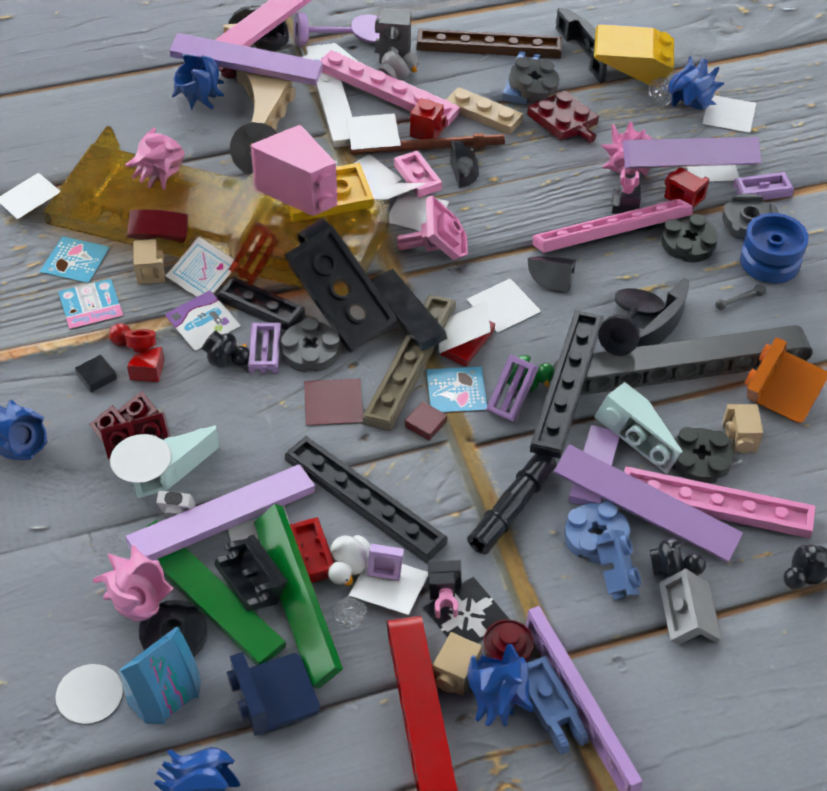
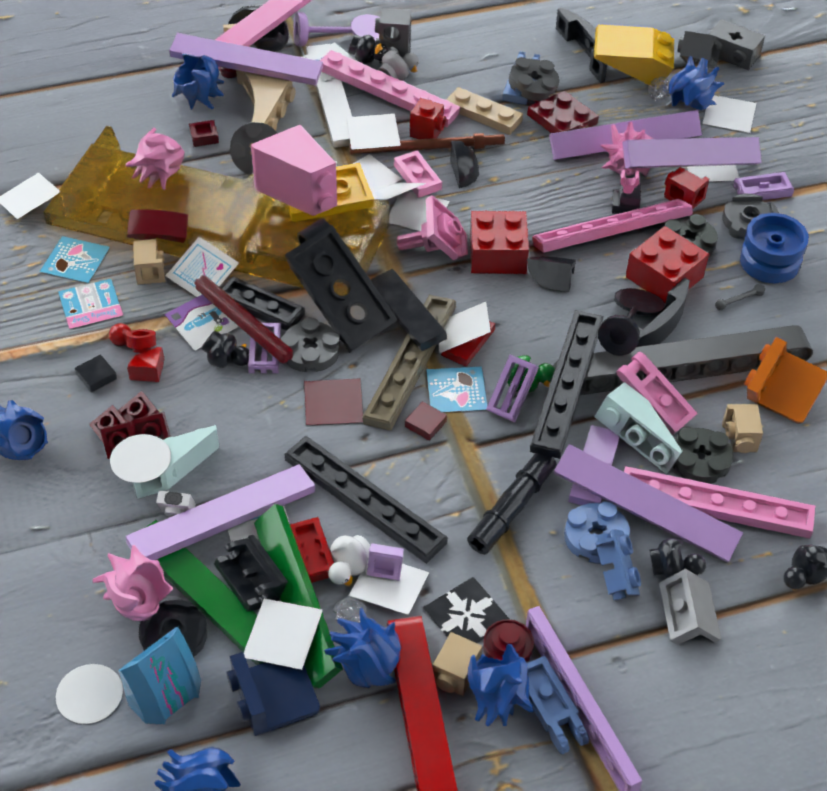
(204, 133): none -> dark red tile
(243, 271): clear red tile -> none
(244, 319): none -> dark red axle
(282, 633): none -> white sticker
(365, 49): none -> black animal
(367, 651): none -> blue hair
(442, 581): black piece -> none
(488, 43): reddish brown tile -> none
(499, 242): none -> red brick
(505, 304): white sticker -> none
(589, 140): none -> lavender tile
(659, 391): none -> bright pink plate
(665, 261): none -> red brick
(700, 46): none -> dark grey brick
(738, 43): none -> dark grey brick

